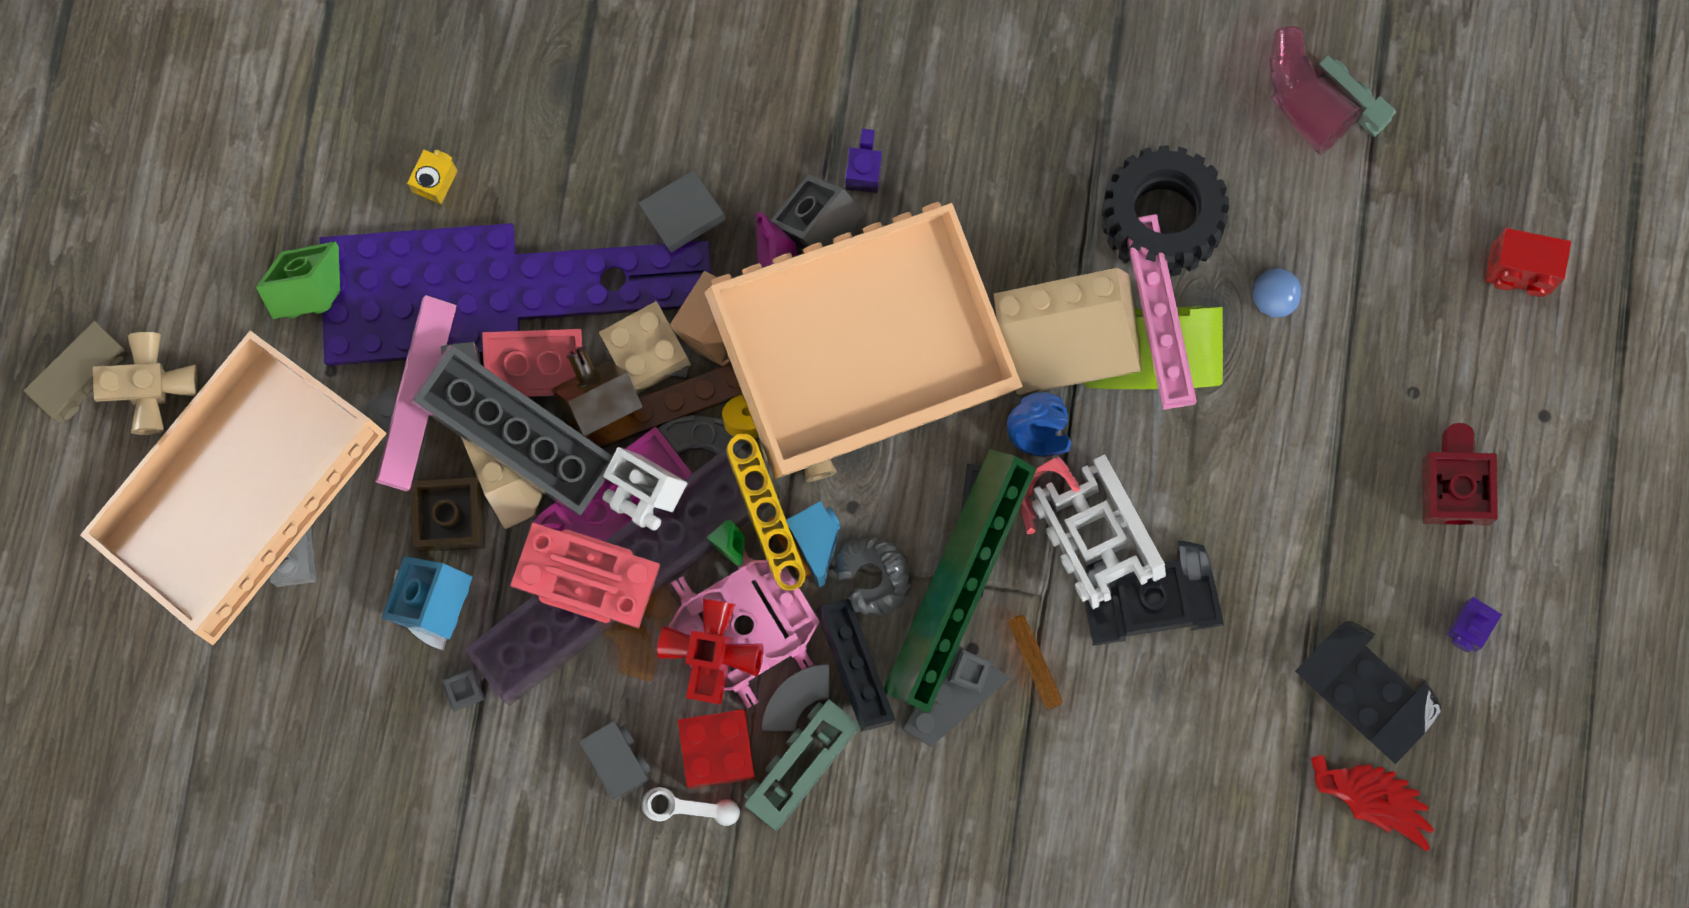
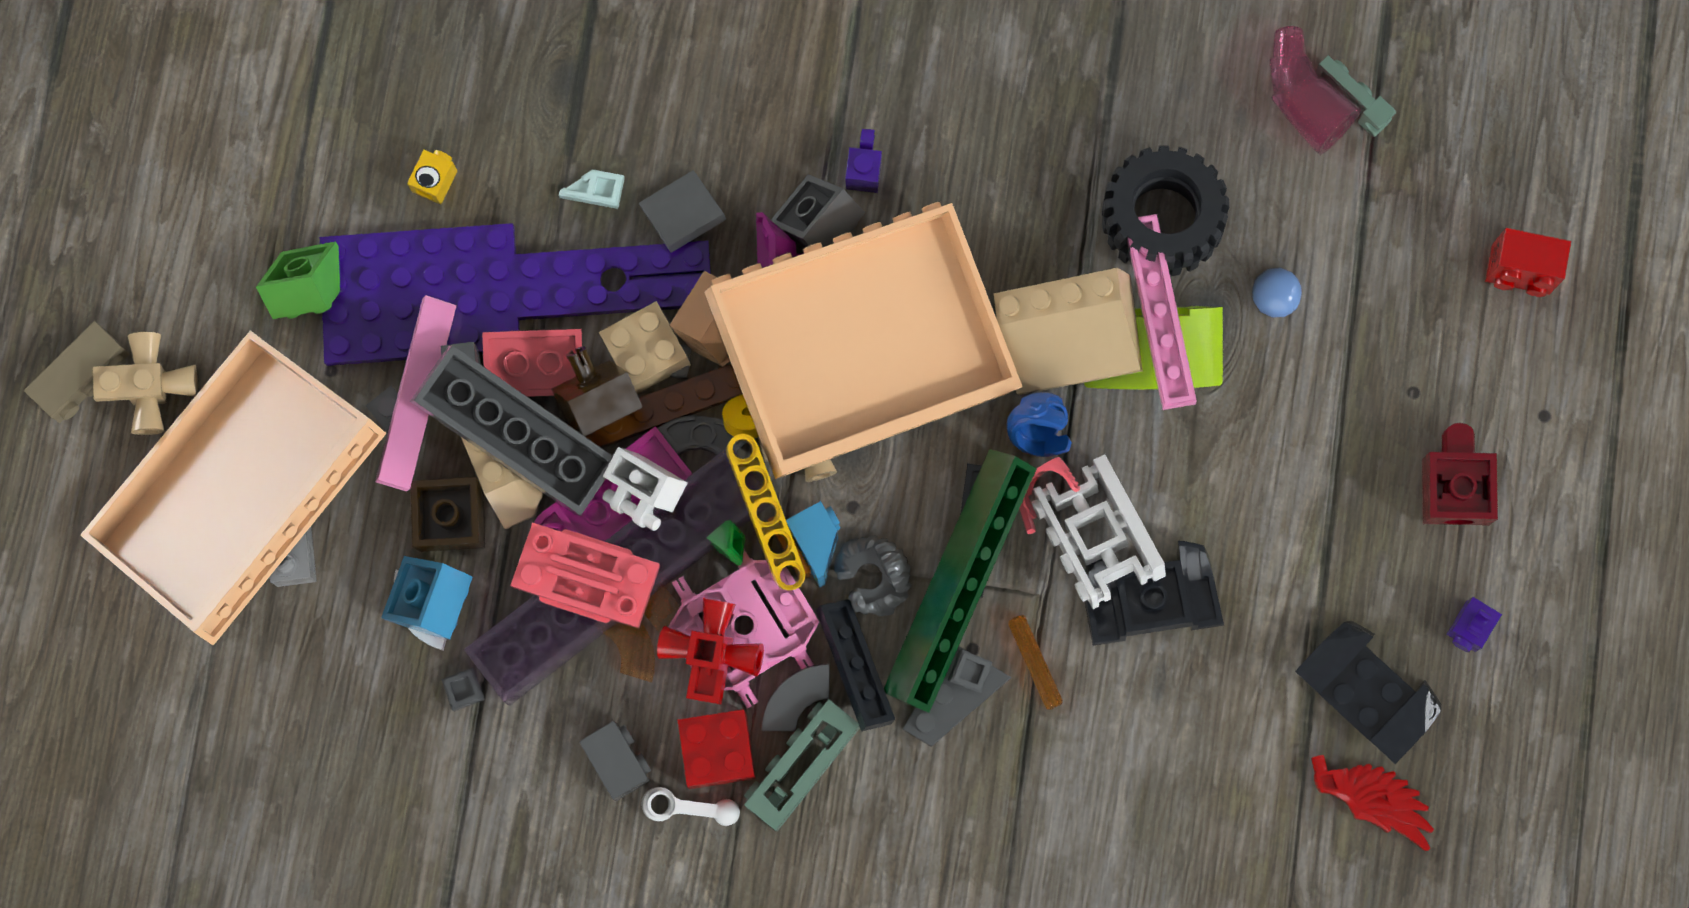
(596, 188): none -> light aqua tile

